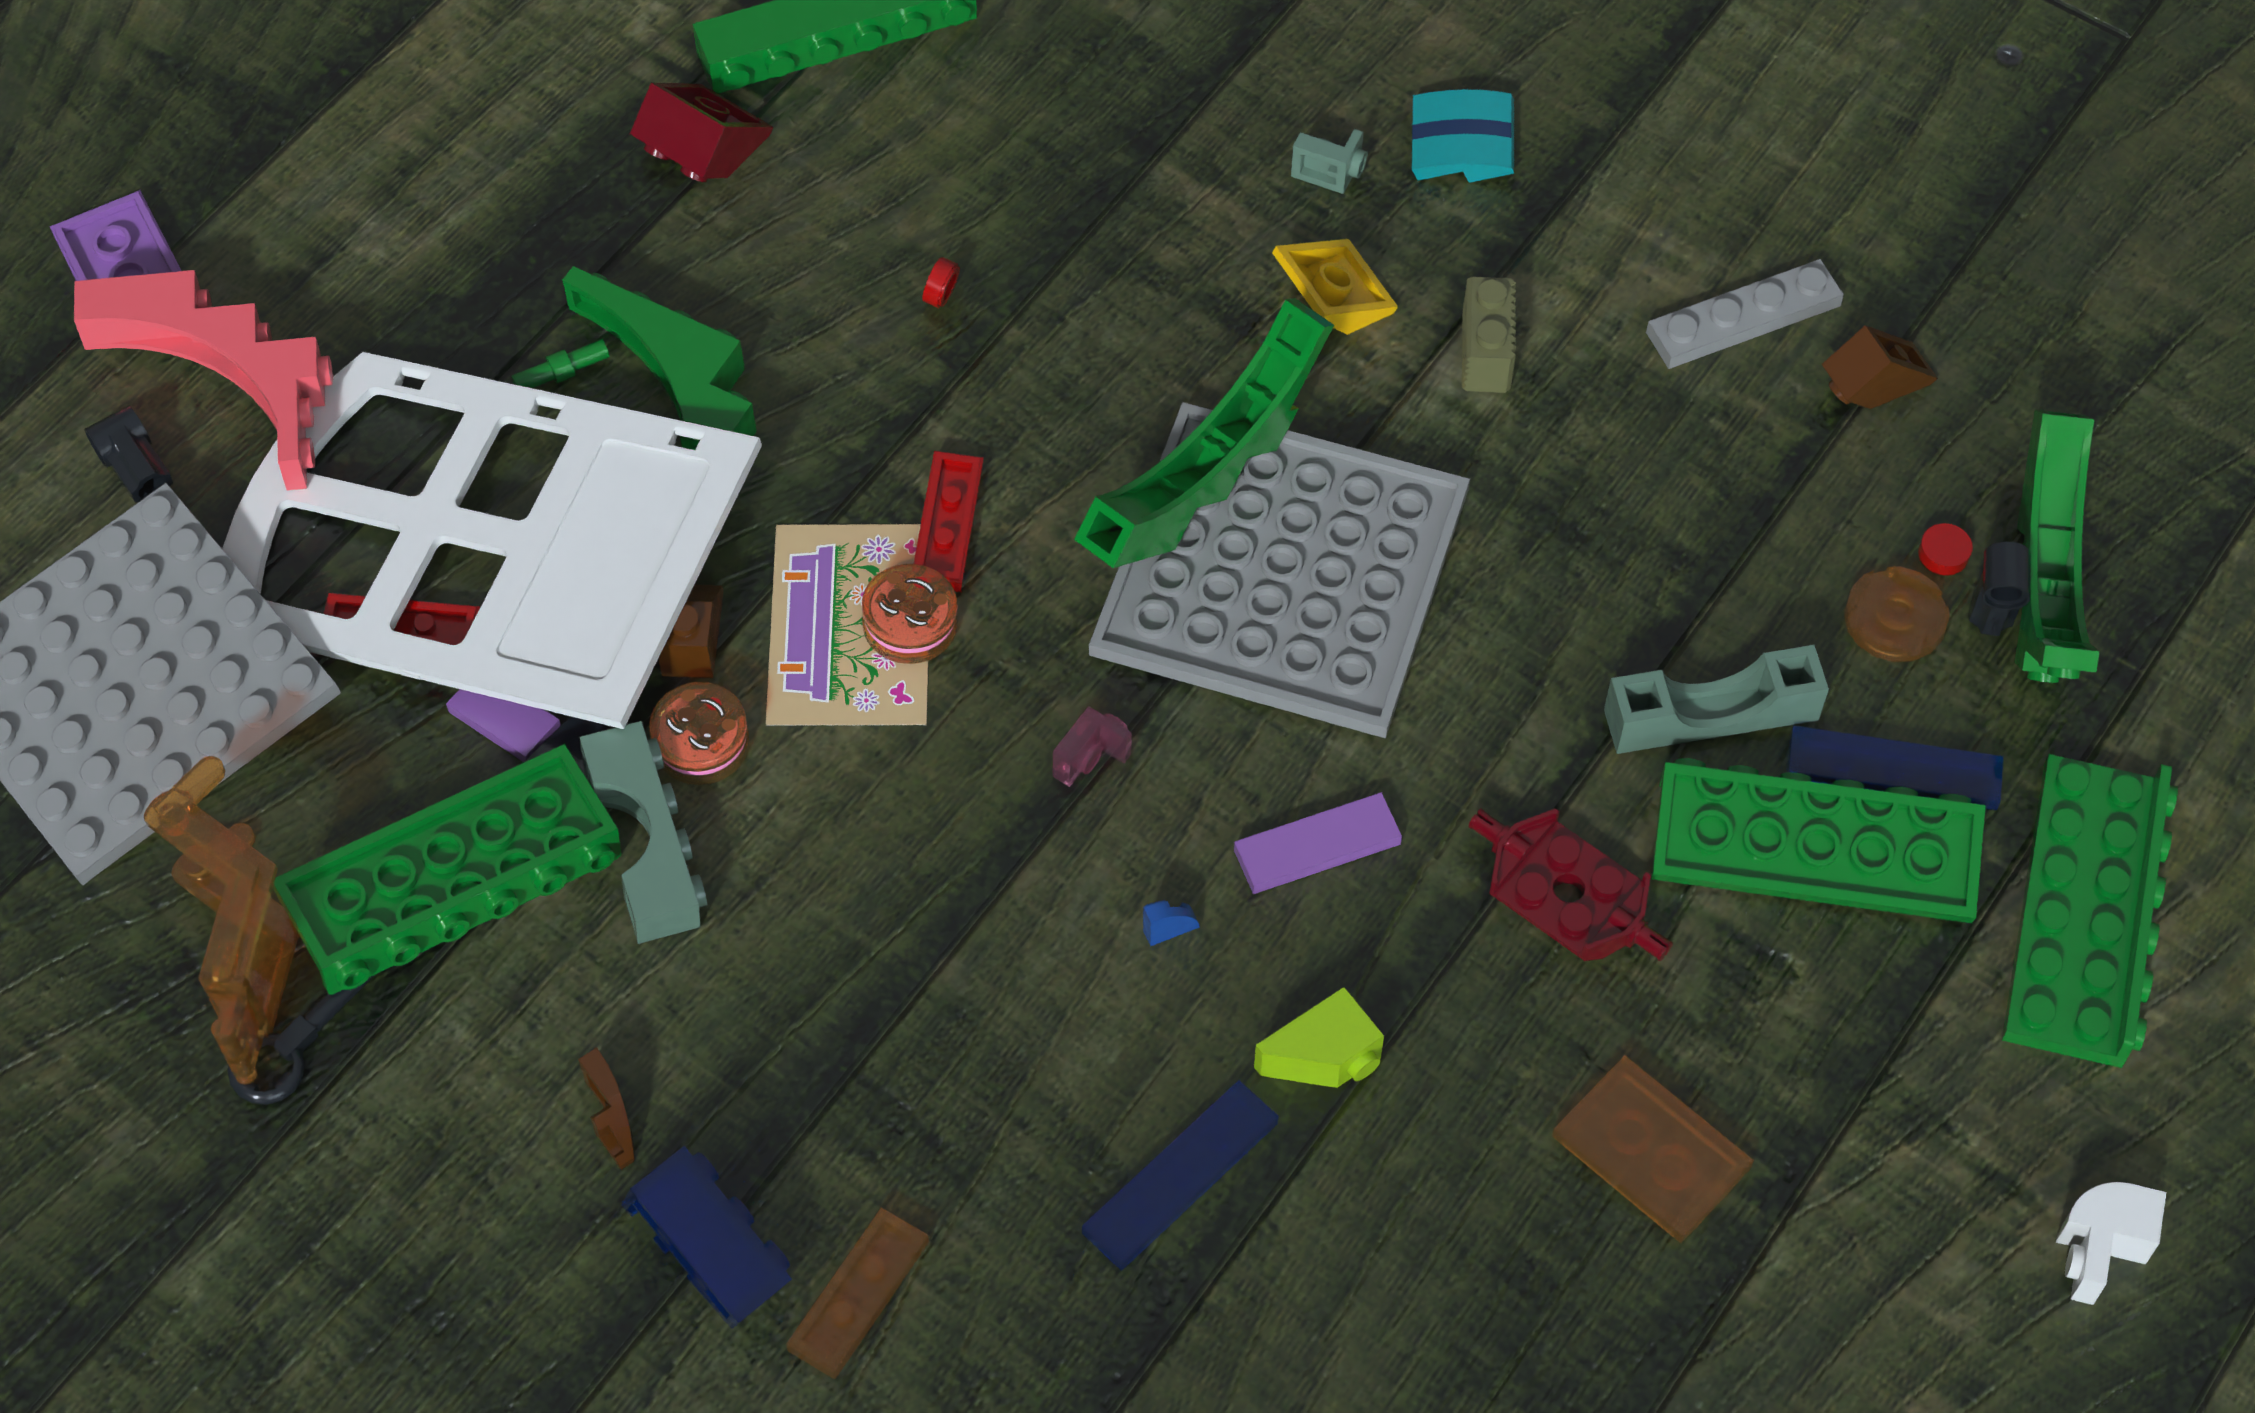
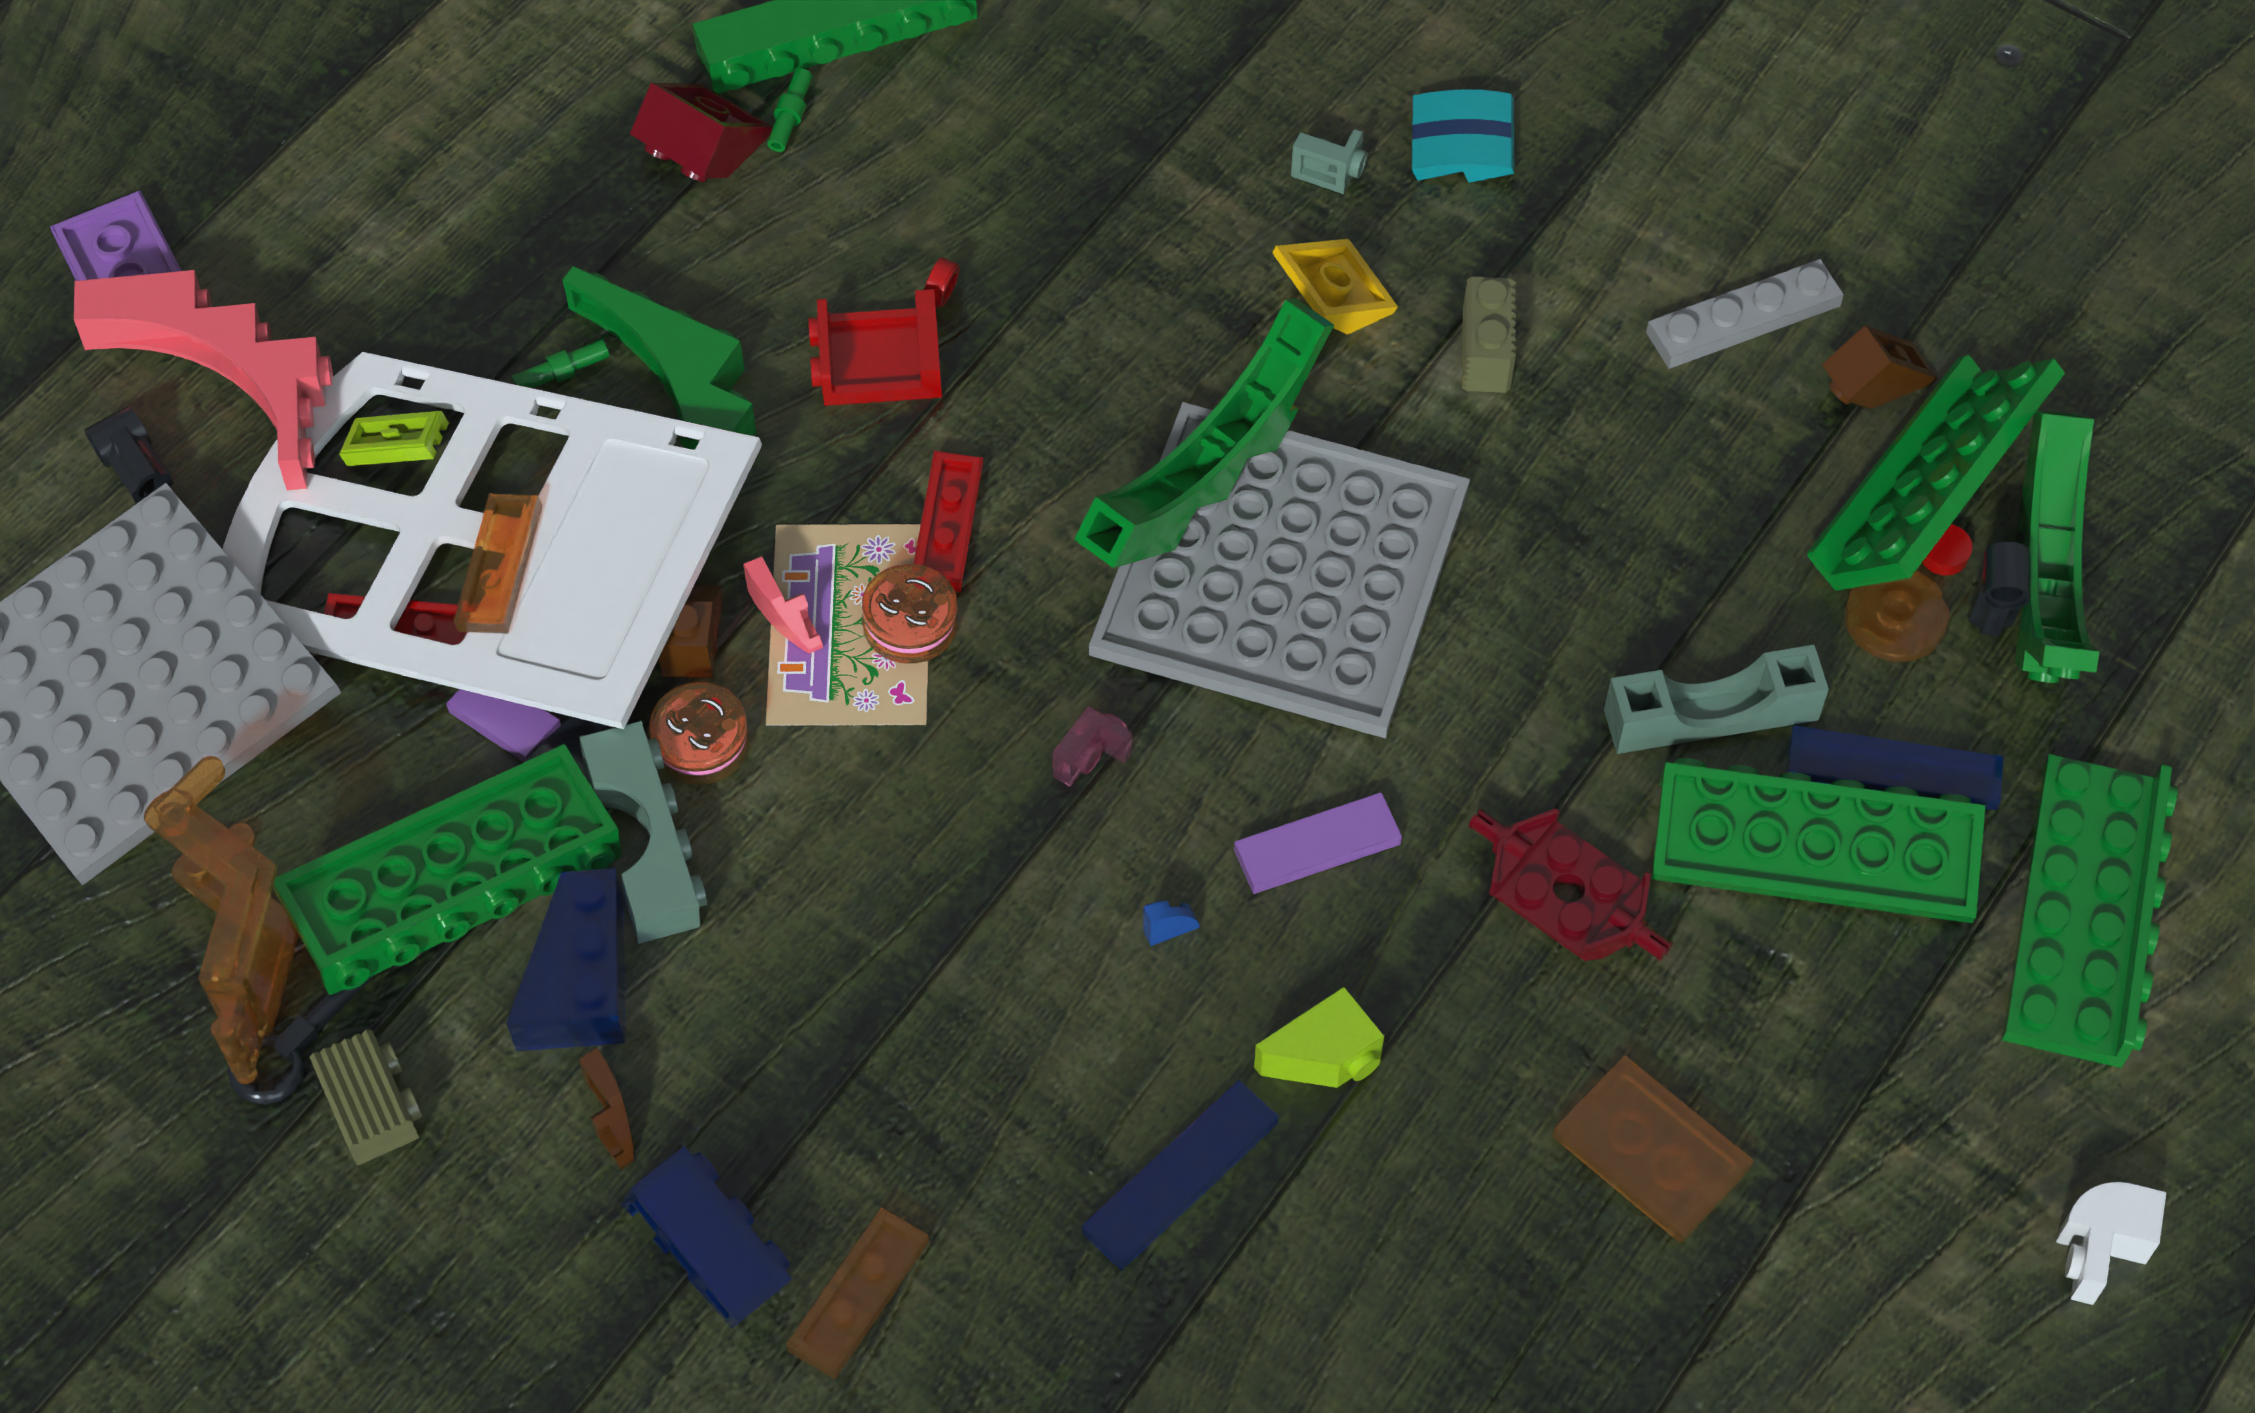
(365, 1096): none -> olive brick
(393, 438): none -> lime tile
(498, 563): none -> clear orange tile
(576, 968): none -> clear blue wedge
(787, 616): none -> coral slope
(789, 110): none -> green bar
(877, 353): none -> red panel
(1930, 472): none -> green bracket

